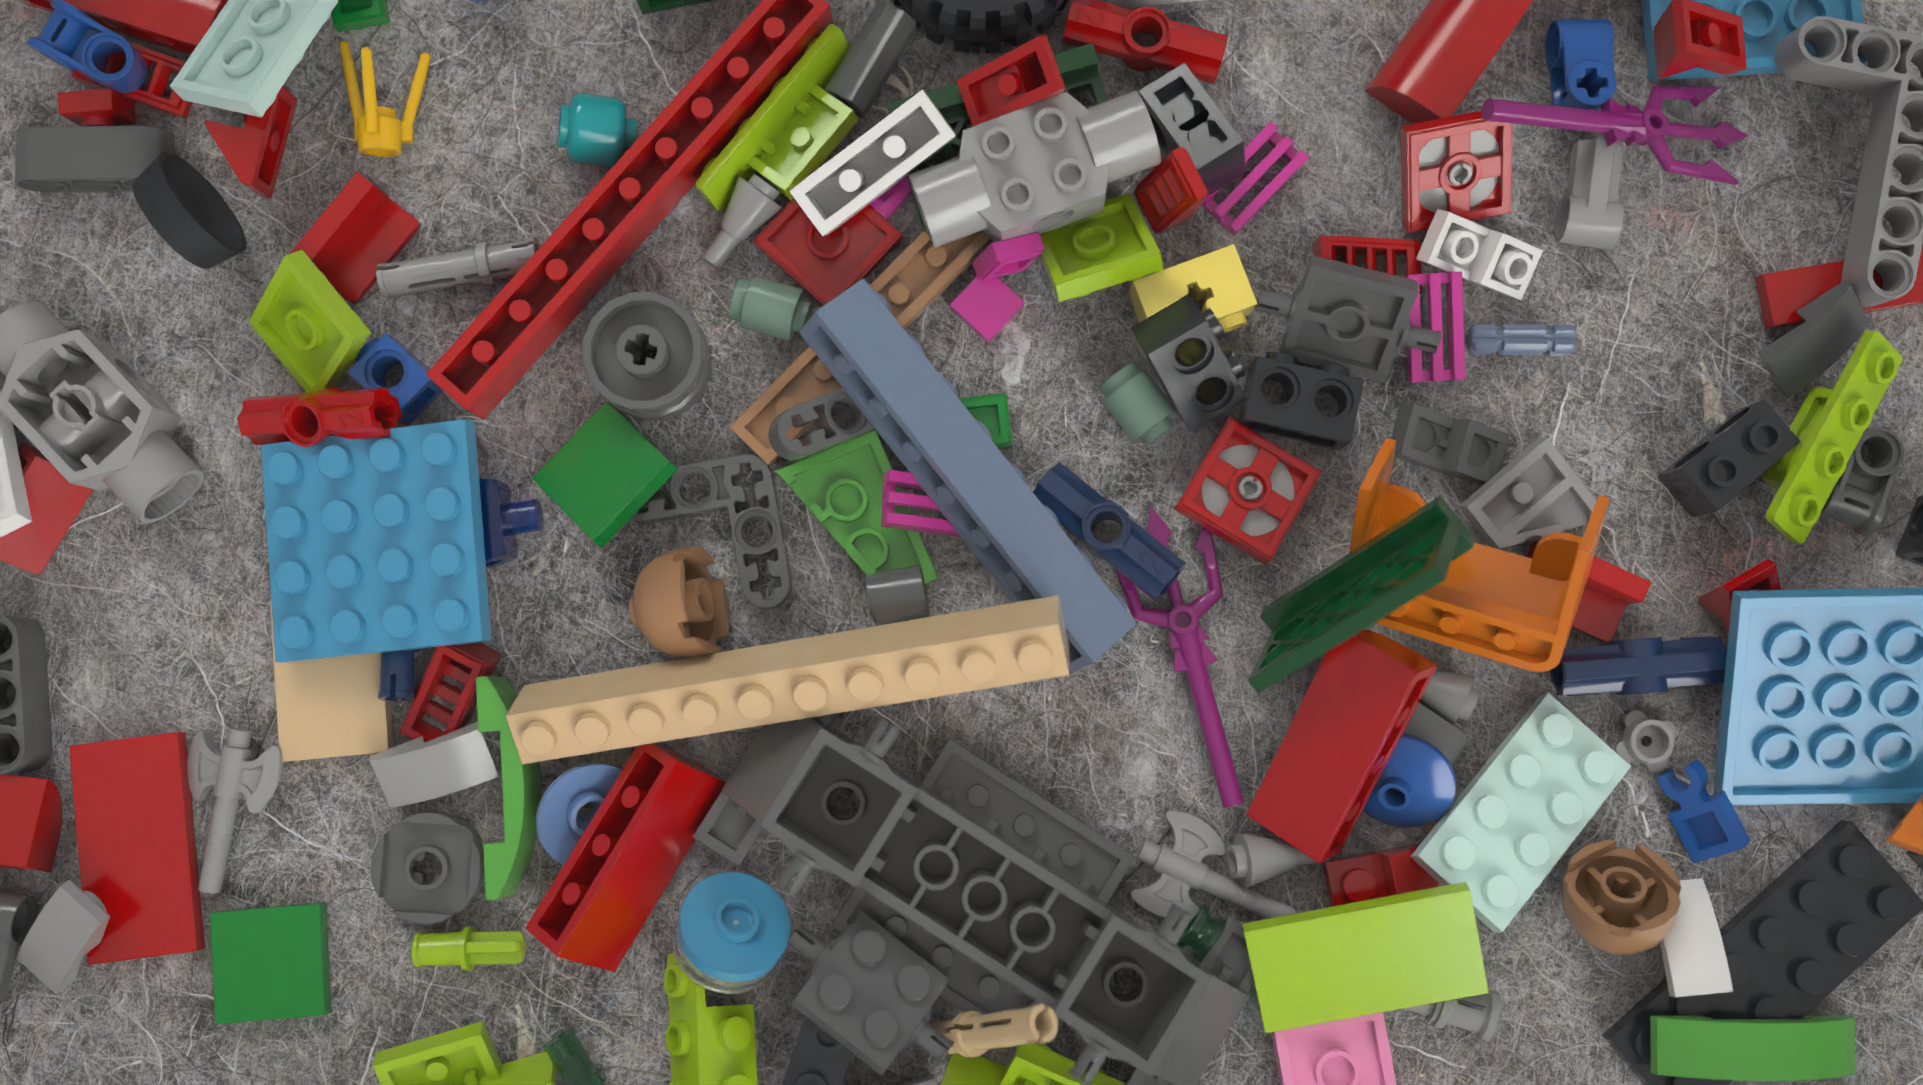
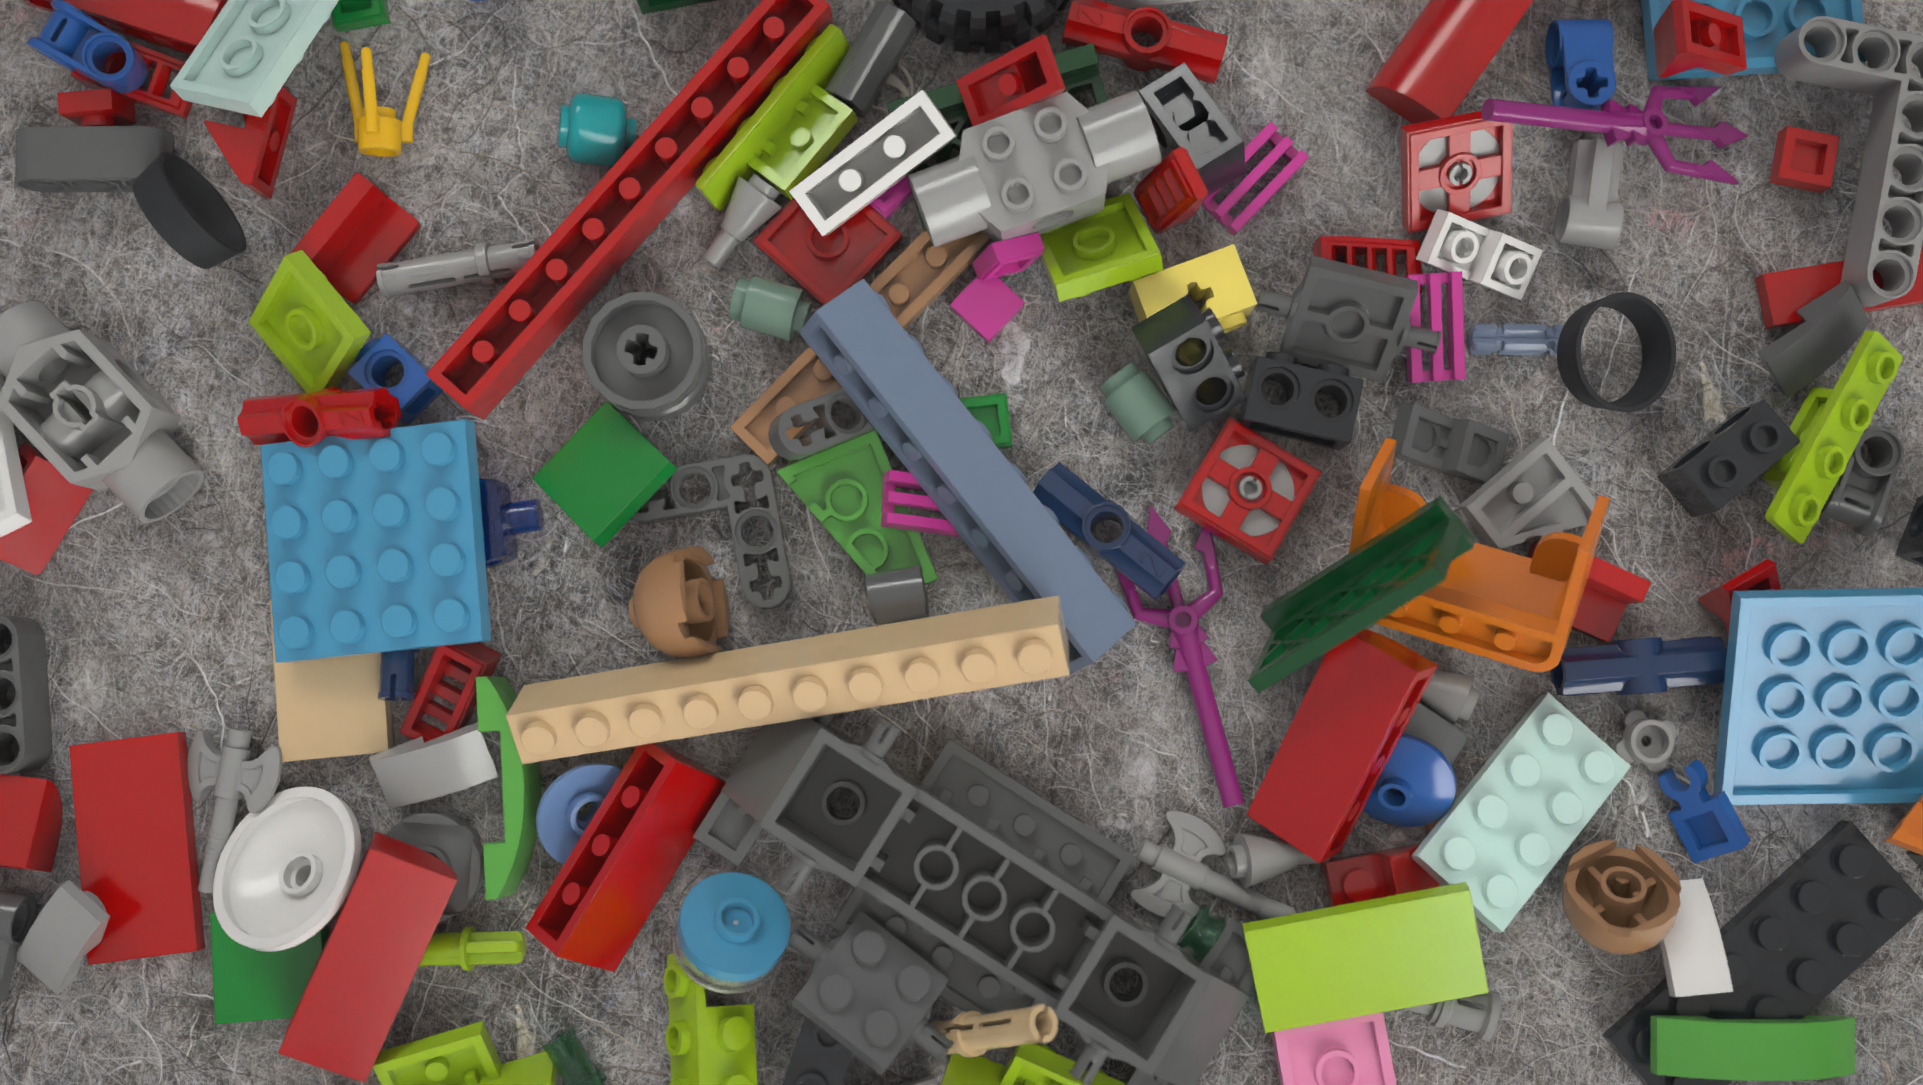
(287, 869): none -> white dish
(369, 958): none -> red brick
(1657, 352): none -> black tyre
(1804, 159): none -> red plate

